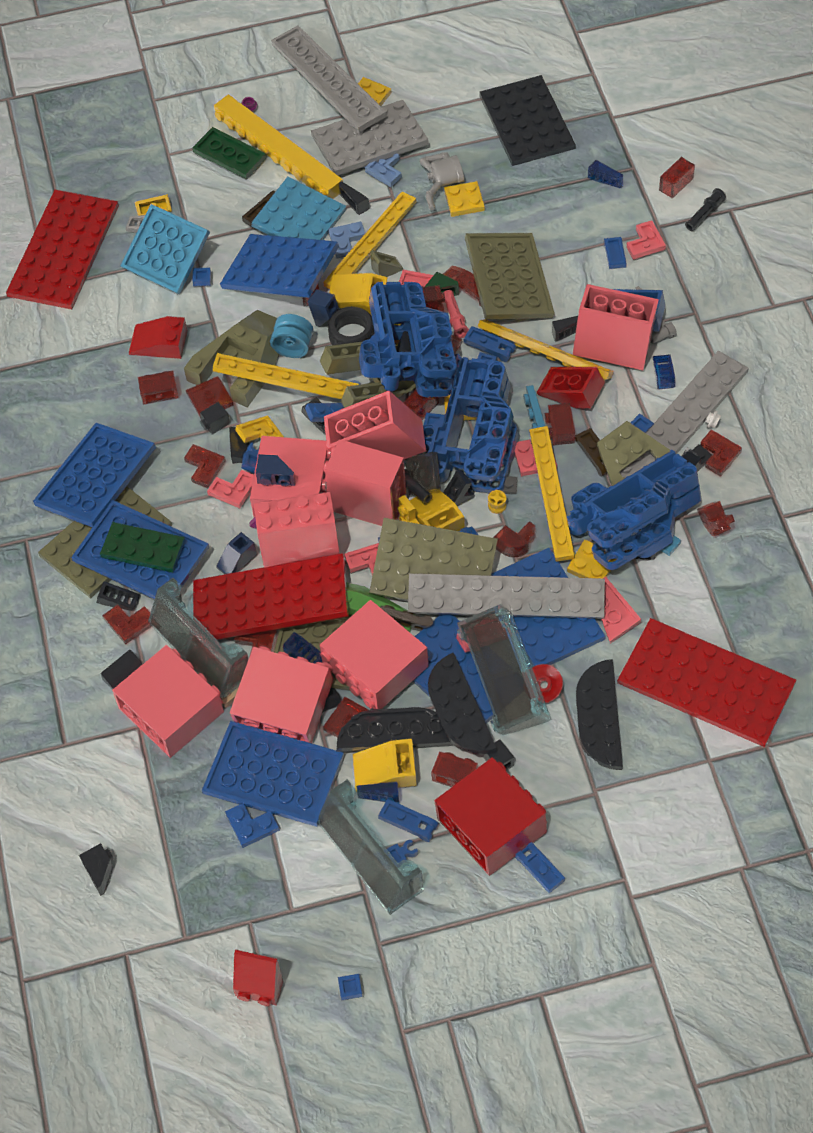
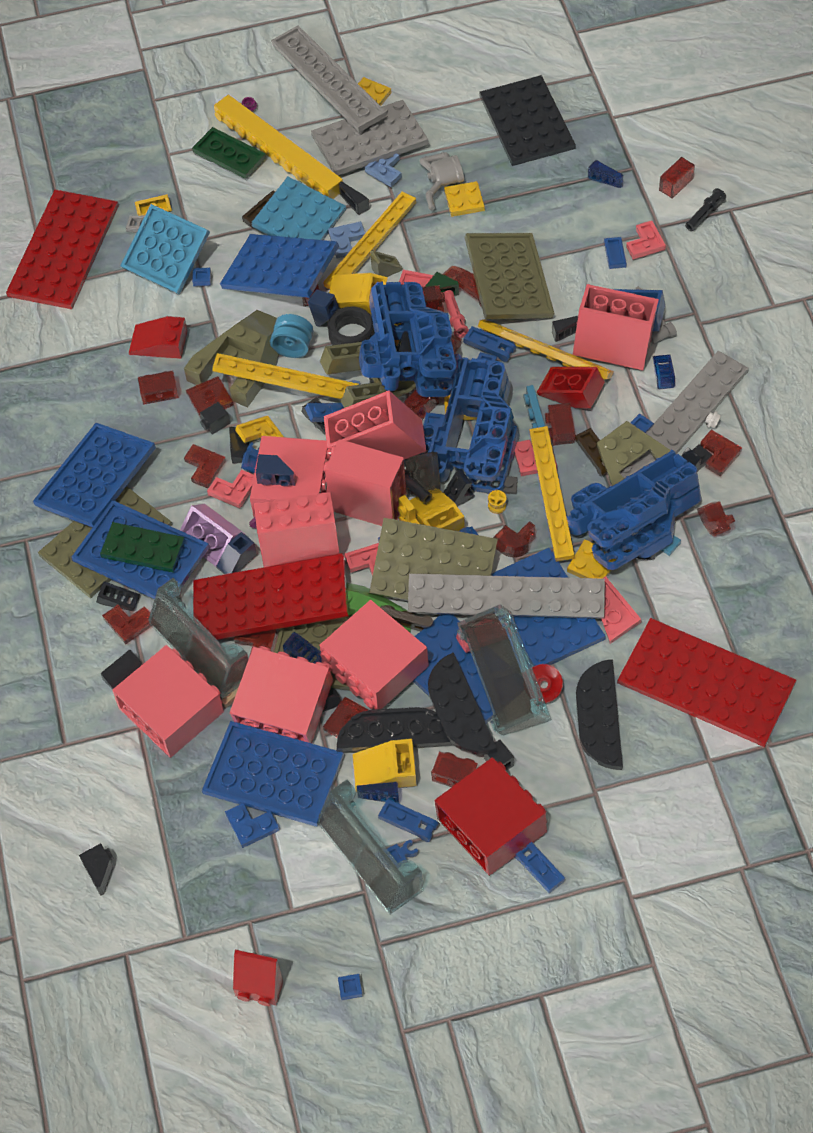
(211, 528): none -> lavender slope

